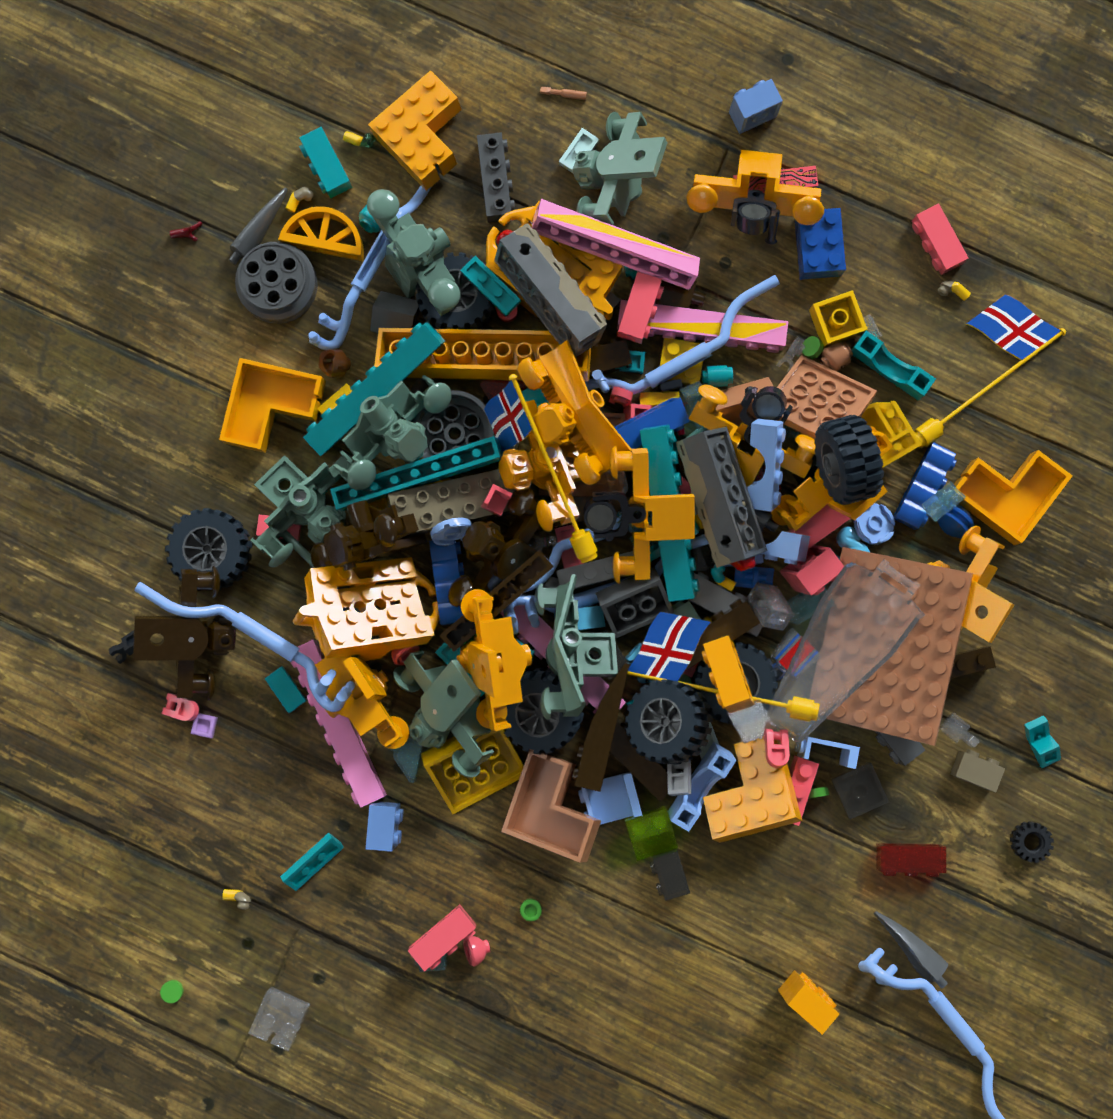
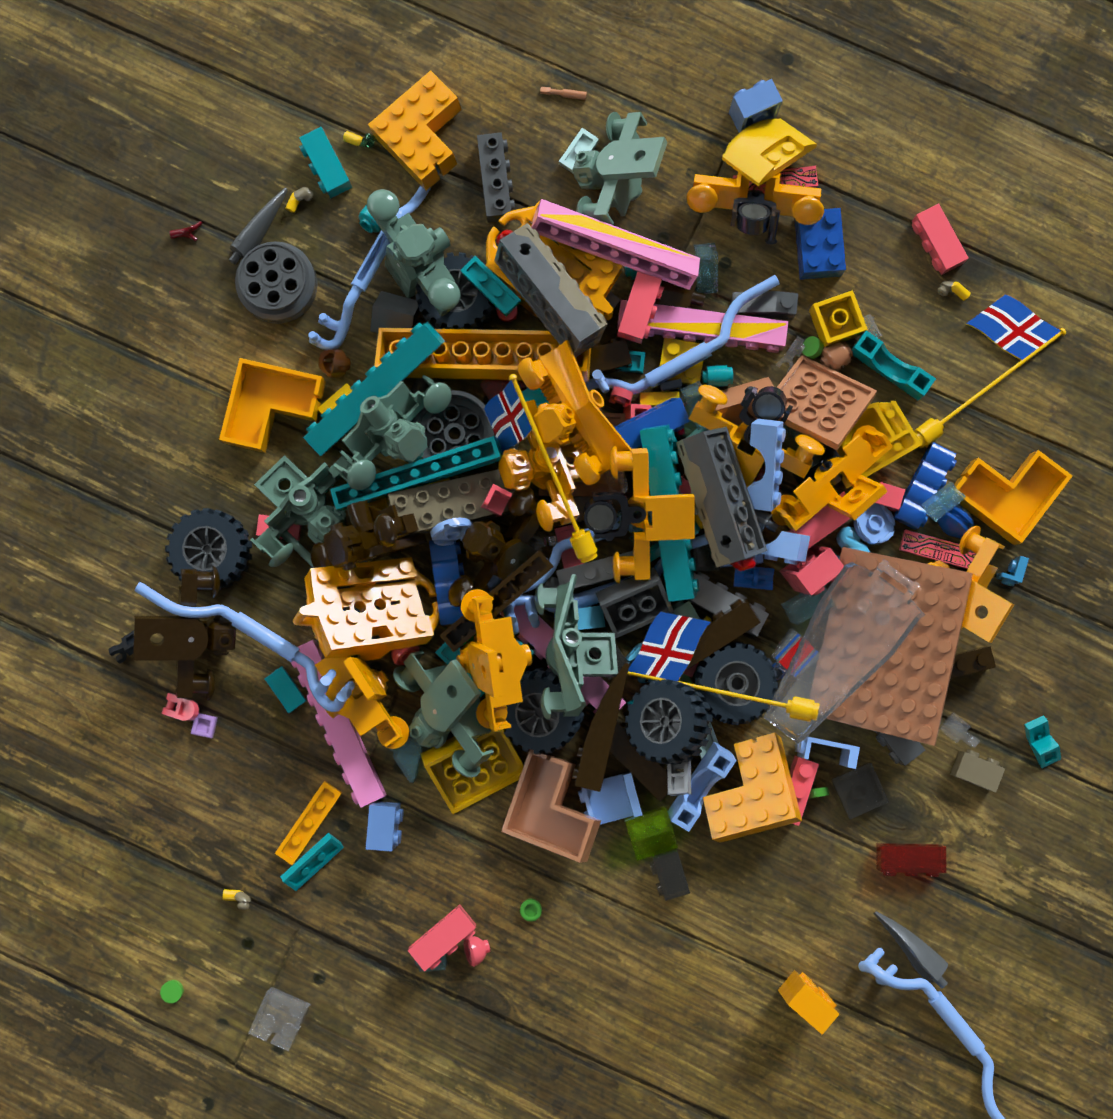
(308, 823): none -> light orange plate
(322, 245): light orange window -> none
(708, 268): none -> clear light blue slope
(720, 579): arm -> none
(727, 675): light orange brick -> none
(752, 721): clear piece -> none
(766, 149): none -> yellow slope
(770, 305): none -> dark grey slope
(770, 606): clear brick -> none
(776, 754): coral plate -> none
(849, 459): black wheel -> none
(892, 498): none -> coral panel
(935, 549): none -> coral tile
(1017, 570): none -> dark azure bracket
(1044, 842): black tyre -> none

